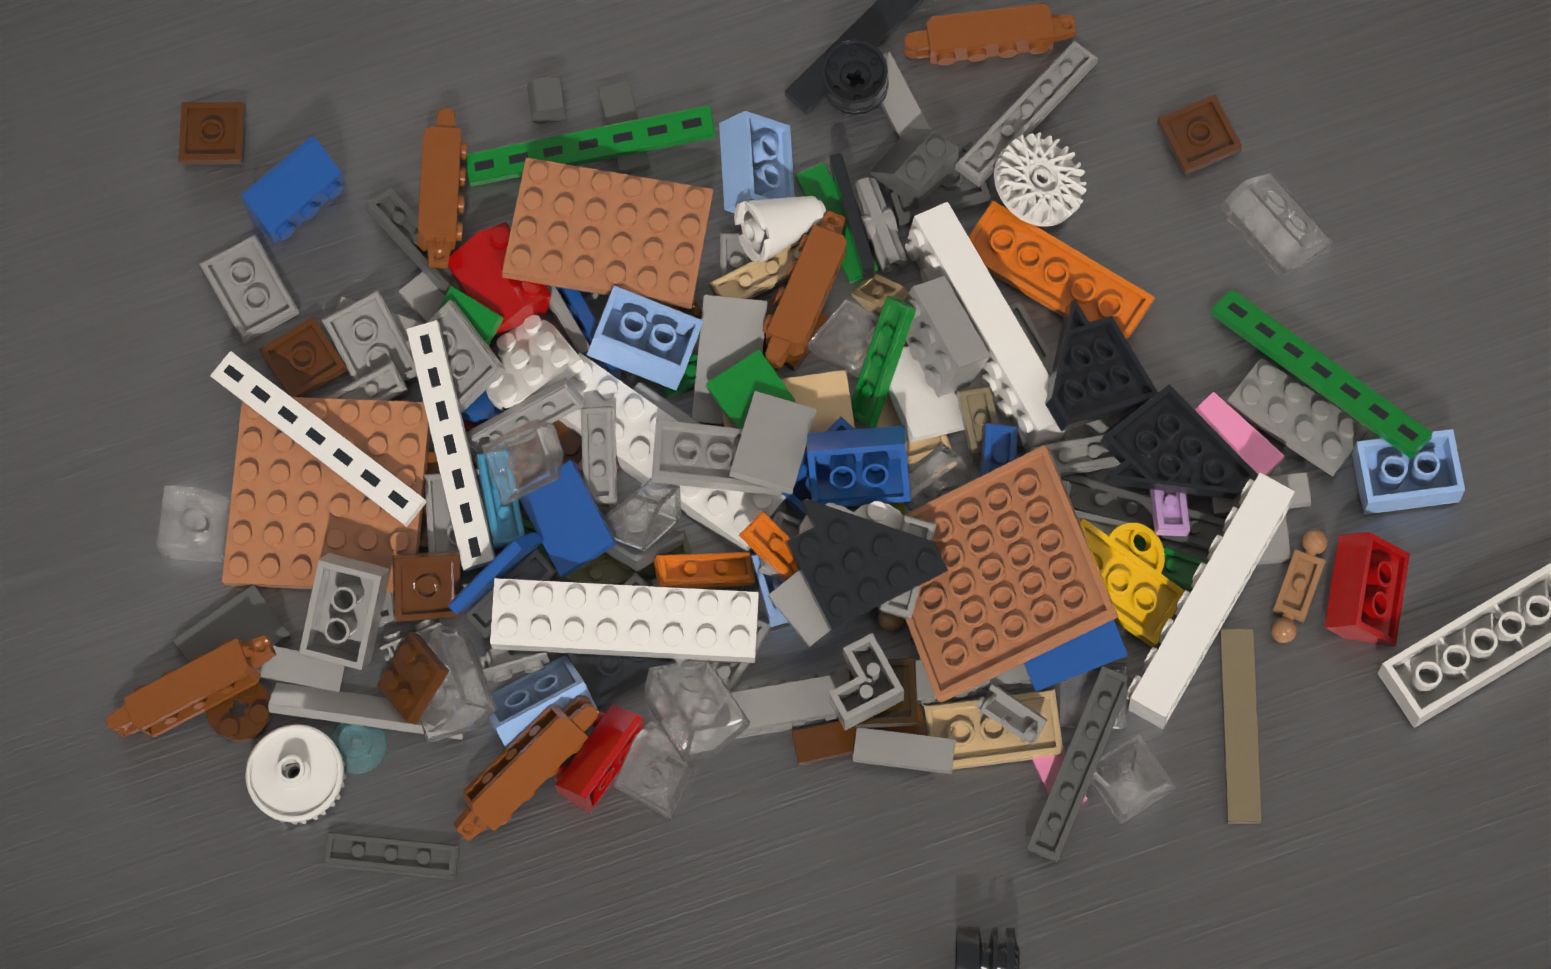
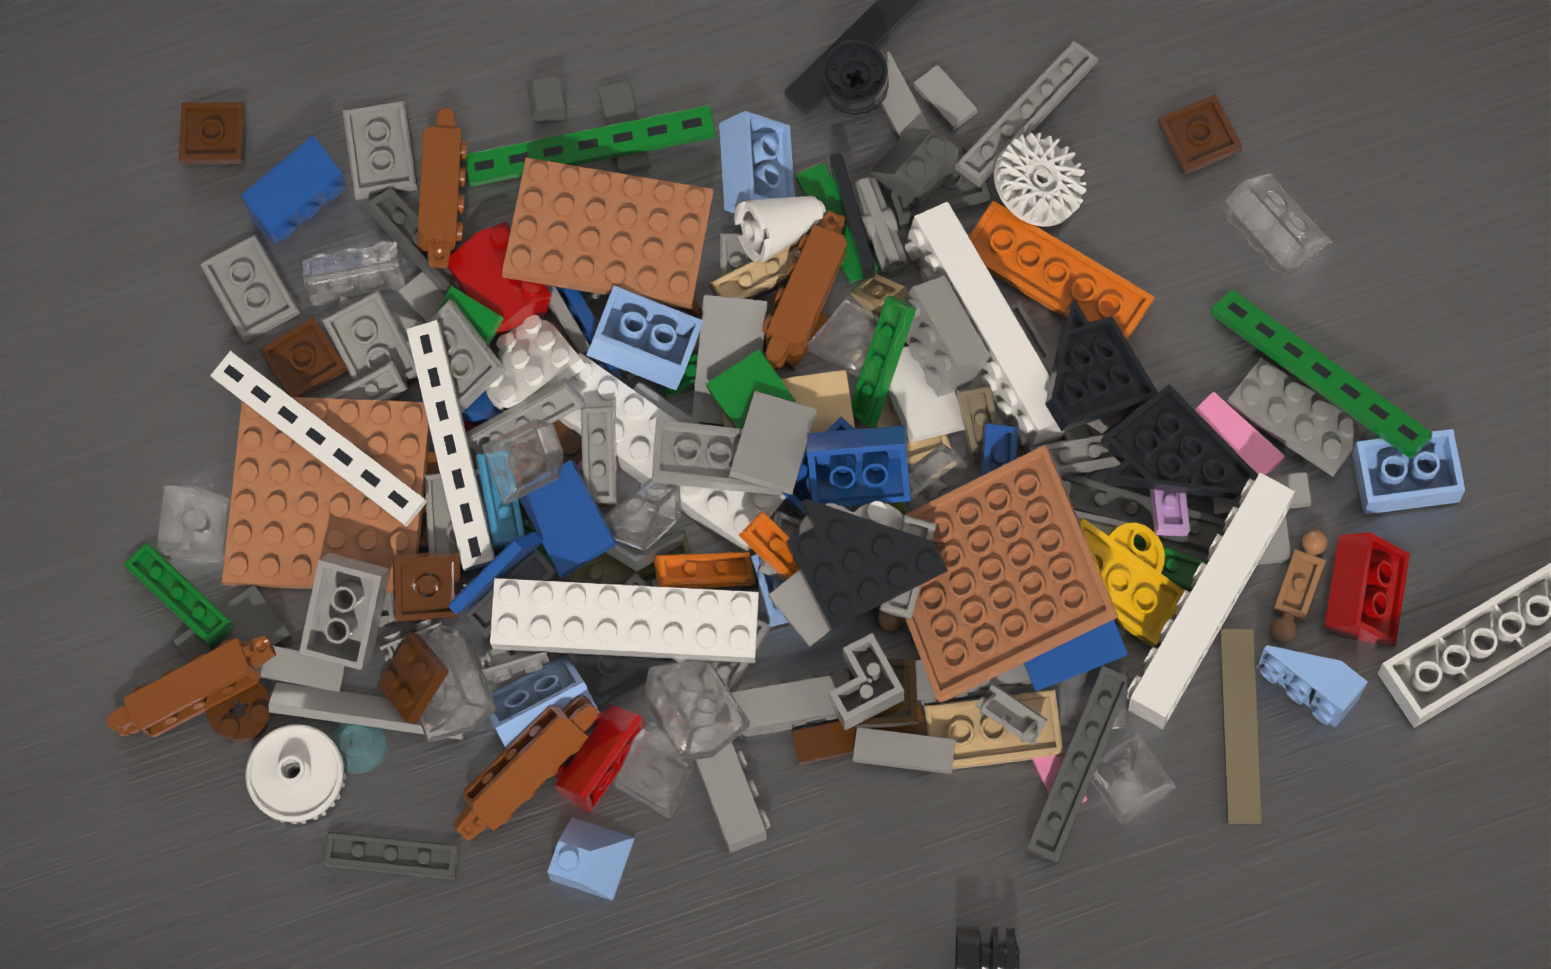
(179, 595): none -> green tile
(353, 273): none -> clear slope
(379, 149): none -> light grey tile
(590, 858): none -> light blue slope
(733, 798): none -> light grey brick
(945, 97): none -> light grey tile
(989, 34): dark orange hinge -> none
(1317, 681): none -> light blue slope

